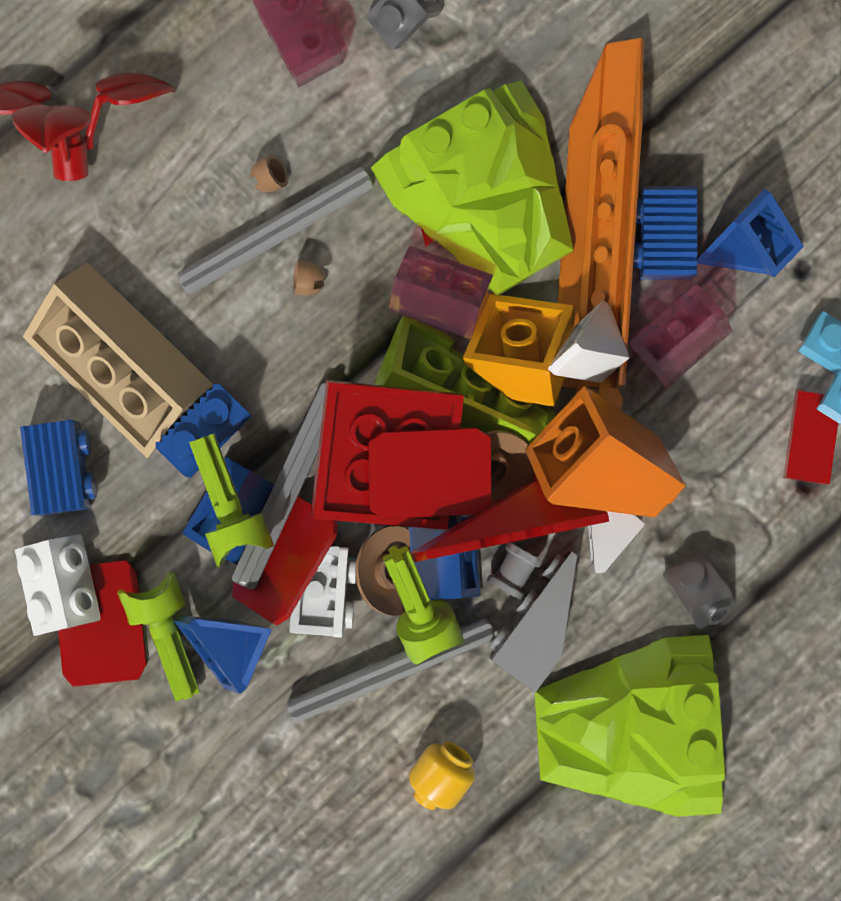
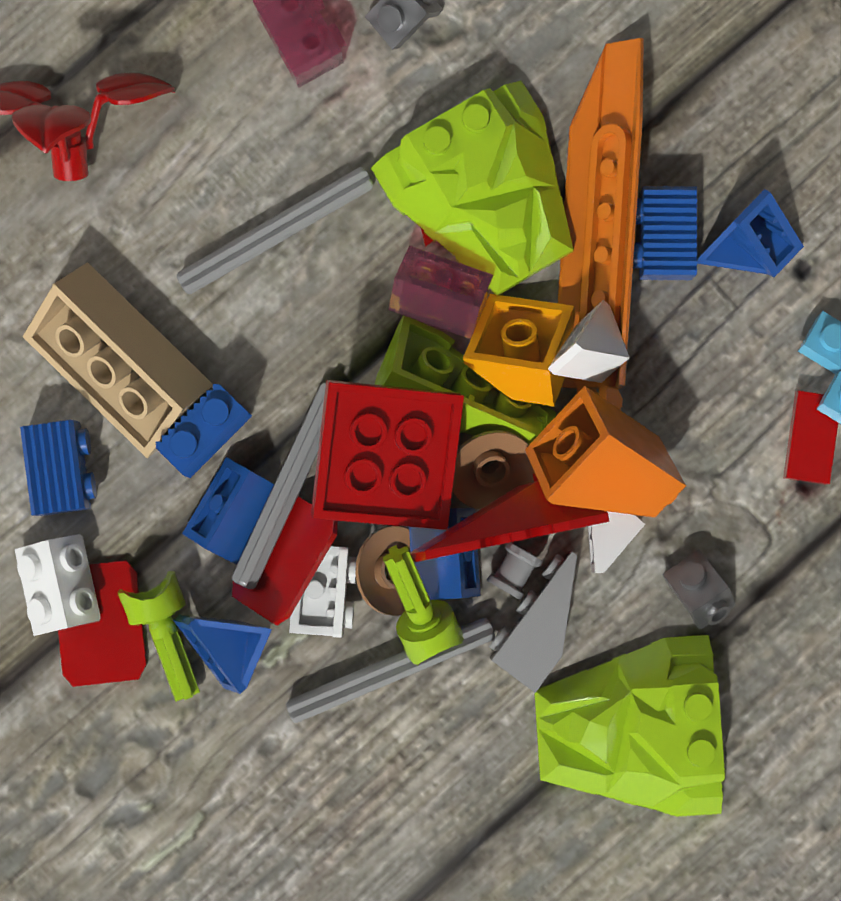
(234, 527): lime piece -> none
(269, 174): medium nougat hinge -> none
(307, 278): medium nougat hinge -> none
(429, 473): red piece -> none
(442, 776): yellow head -> none
(680, 336): clear pink brick -> none

